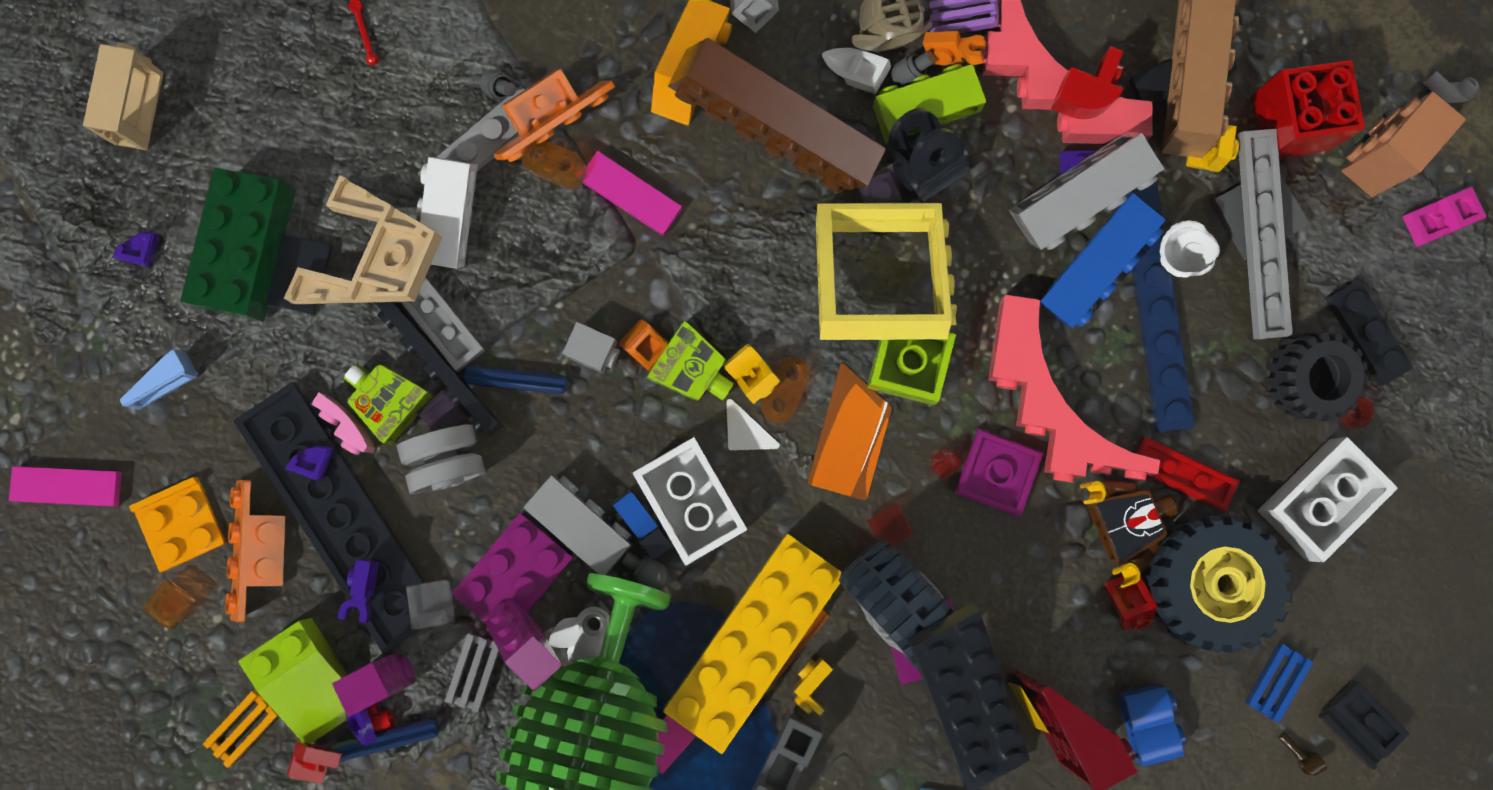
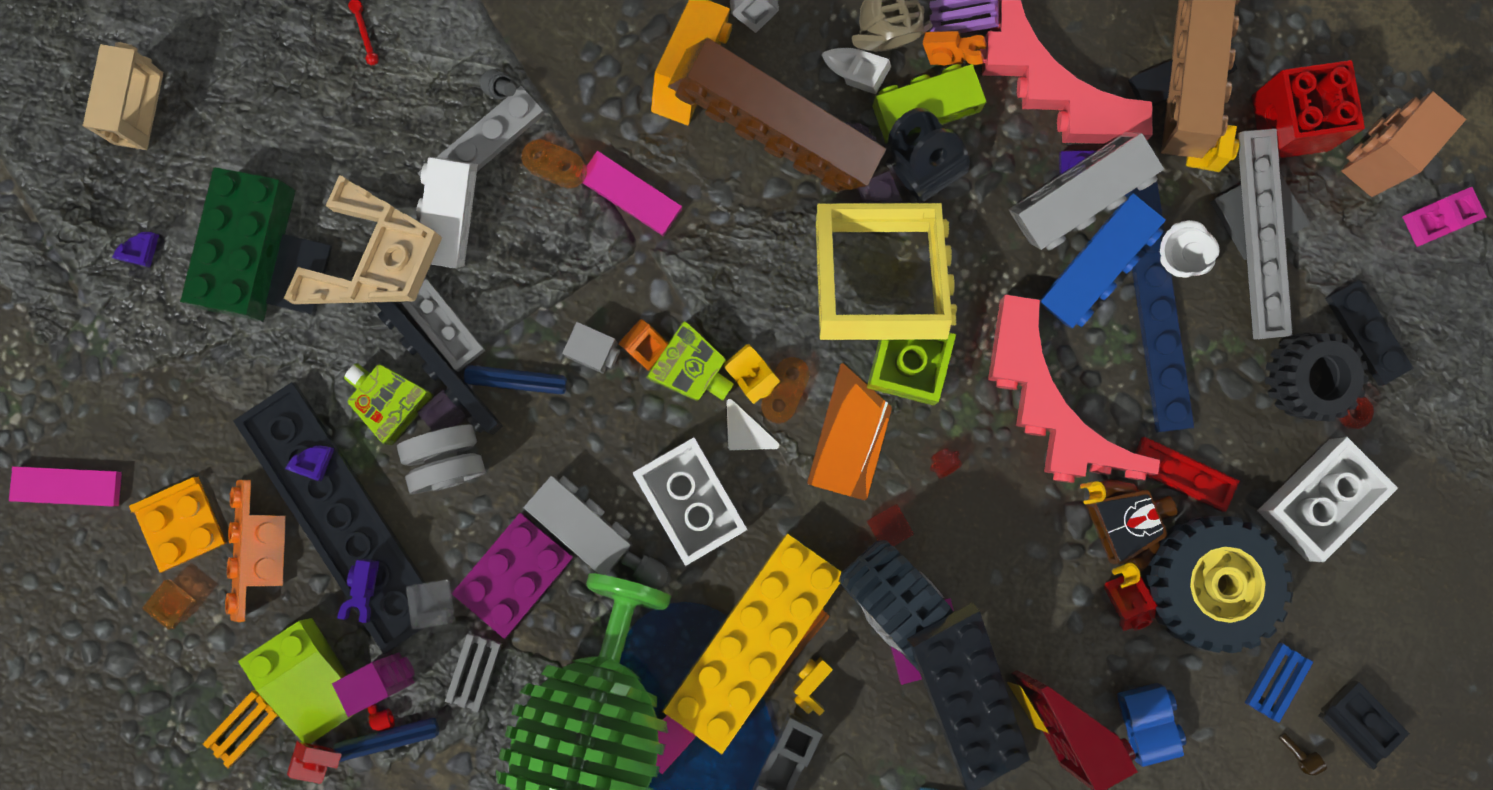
(164, 377): light blue slope -> none
(350, 430): bright pink slope -> none
(361, 727): dark purple tile -> none
(522, 644): magenta brick -> none
(543, 108): orange bracket -> none
(578, 637): white plate -> none
(642, 524): blue piece -> none
(911, 67): dark grey cylinder -> none
(998, 473): magenta tile -> none
(1089, 95): red brick -> none
(1451, 92): light grey arm -> none

